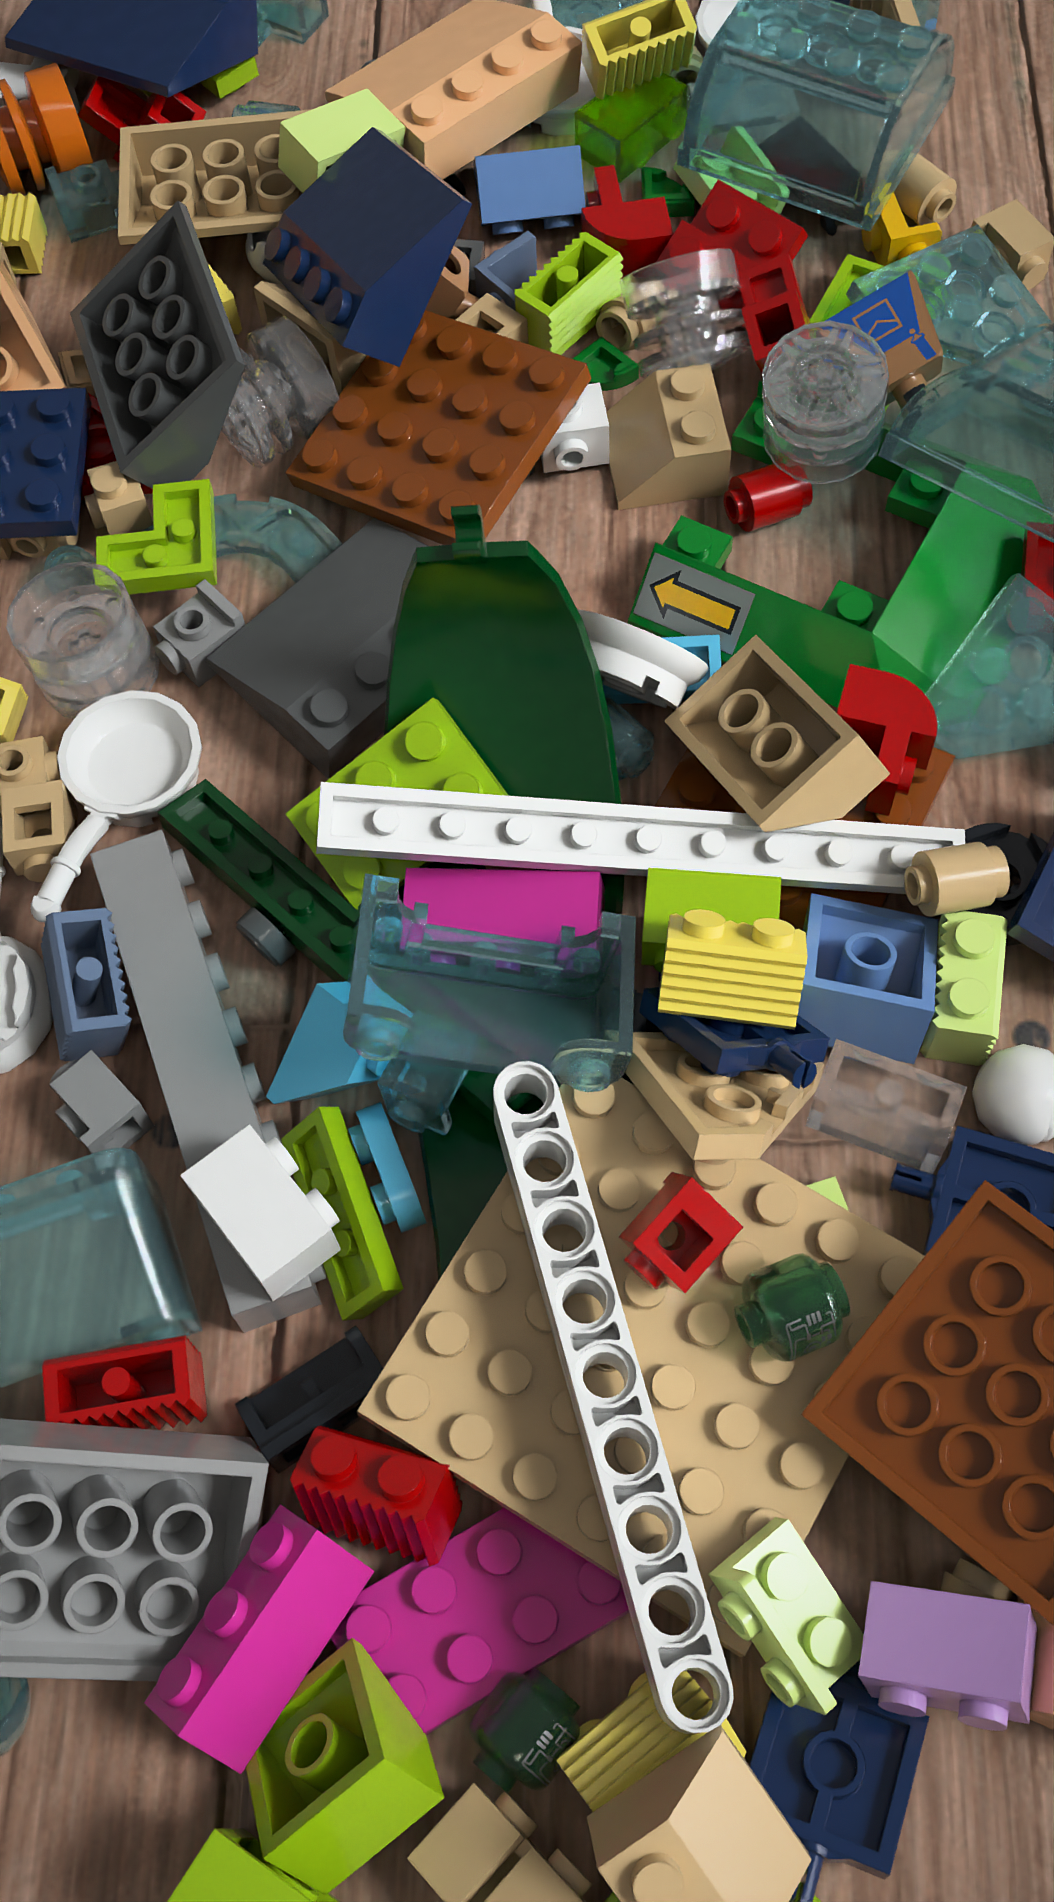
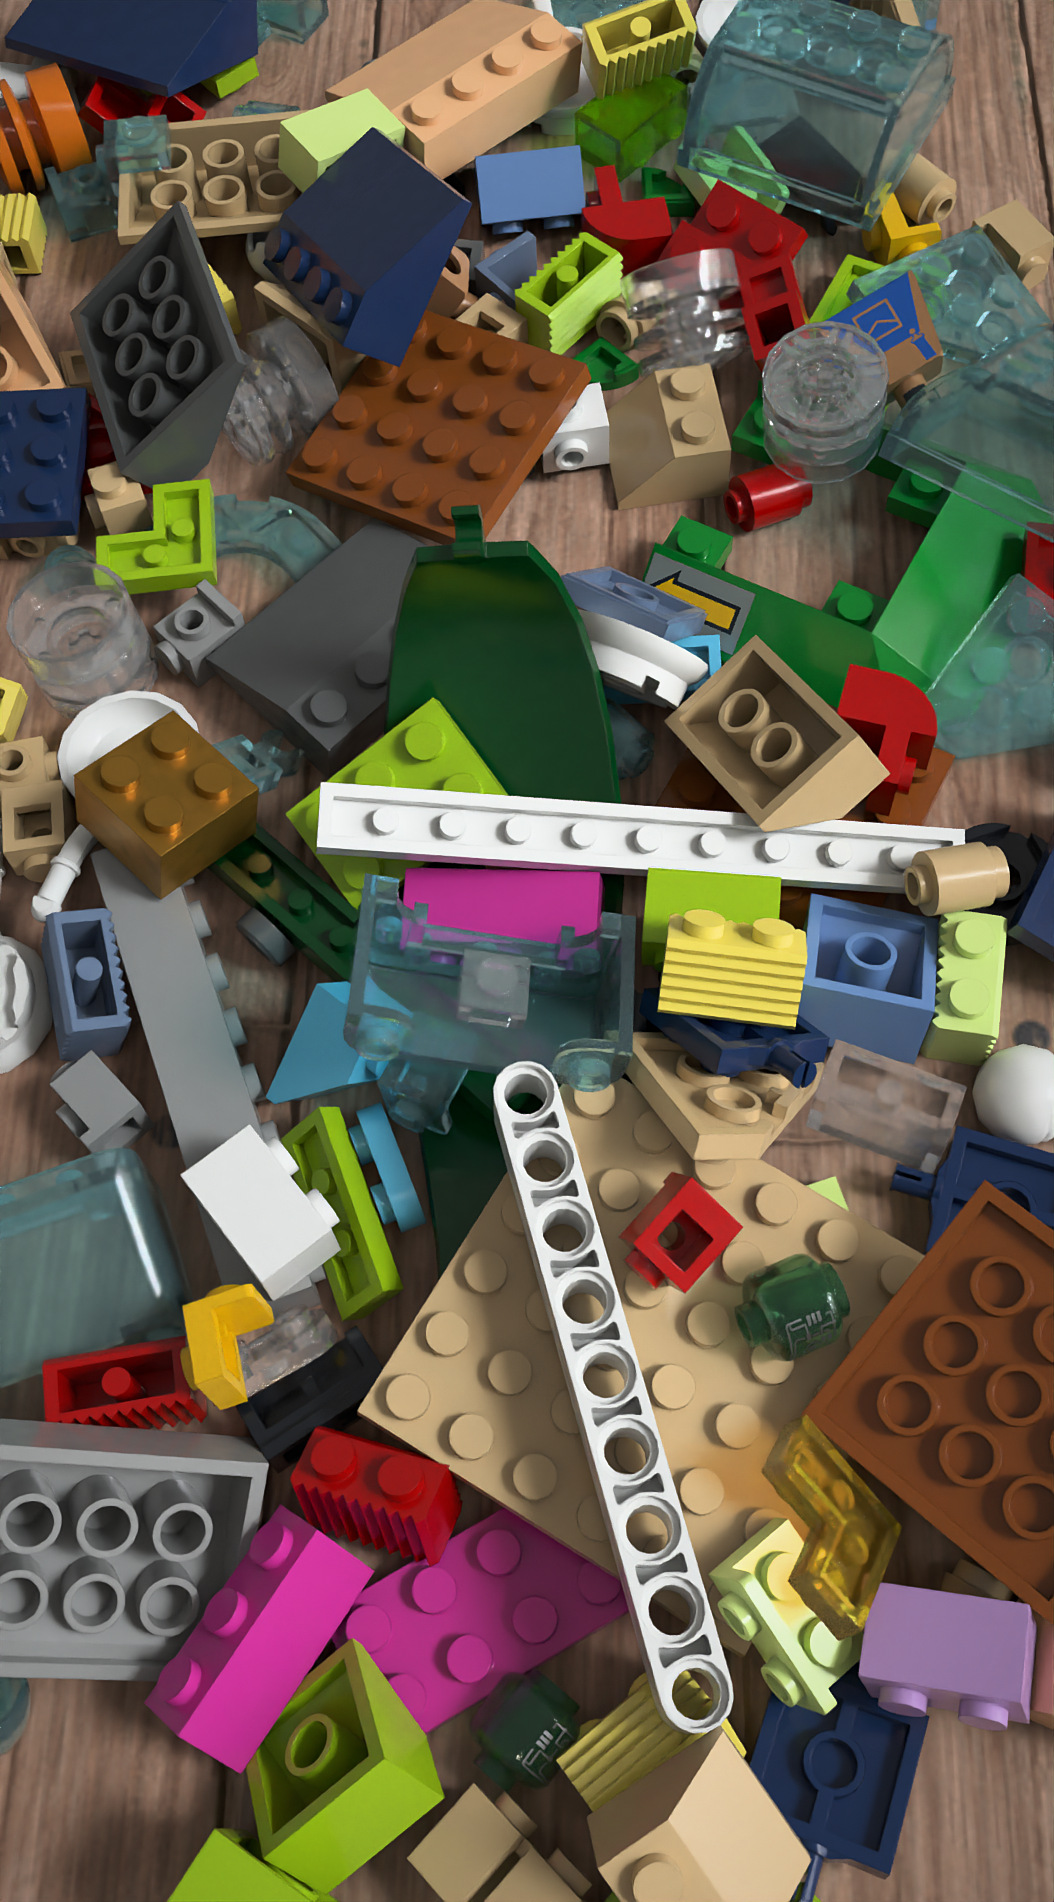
(134, 147): none -> clear light blue bracket
(166, 804): none -> pearl gold brick
(213, 1352): none -> yellow bracket
(262, 761): none -> clear light blue plate
(291, 1343): none -> clear plate
(493, 989): none -> clear plate
(634, 602): none -> sand blue tile
(847, 1524): none -> clear yellow plate

